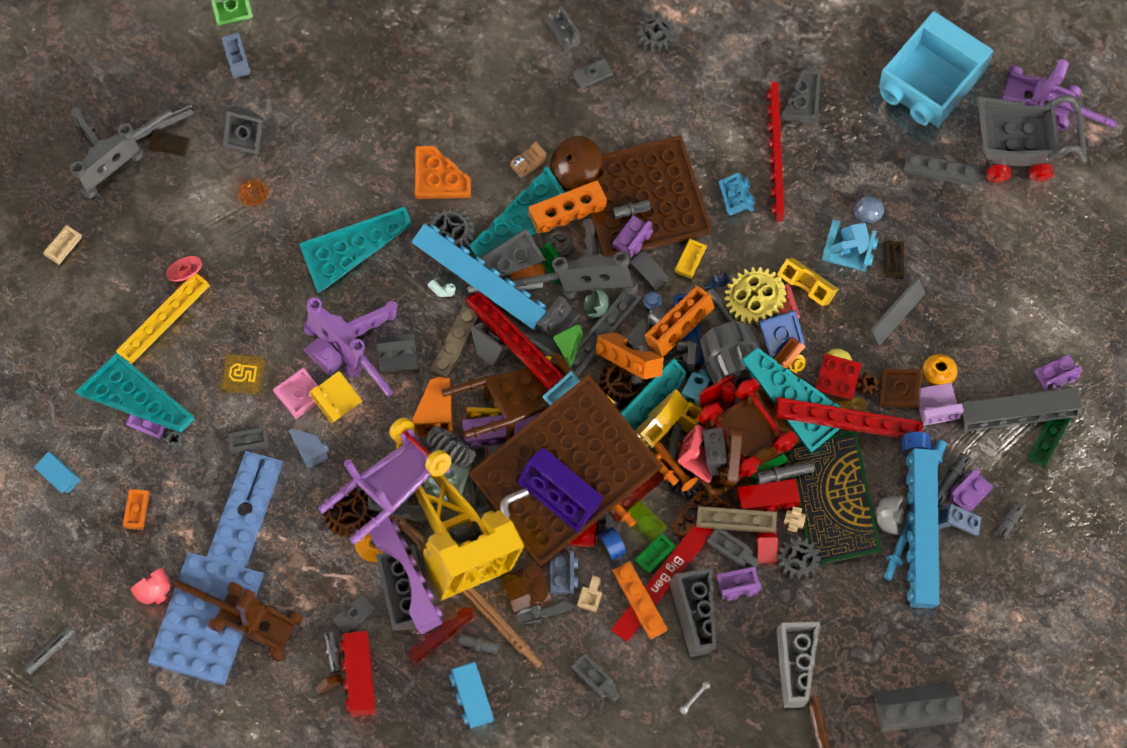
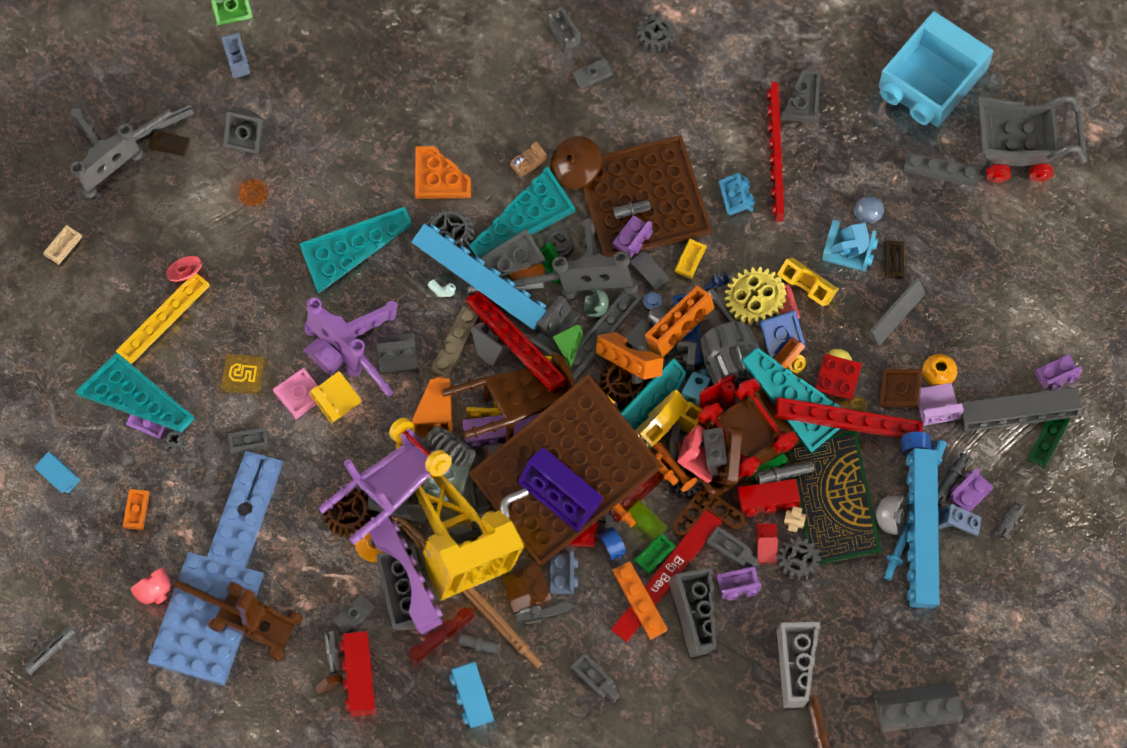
(309, 447): sand blue slope -> none
(561, 388): medium azure tile -> none
(573, 199): orange brick -> none
(590, 597): tan plate -> none
(684, 709): light grey hinge -> none
(736, 519): dark tan plate -> none
(871, 381): reddish brown gear -> none
(1048, 90): medium lavender piece -> none

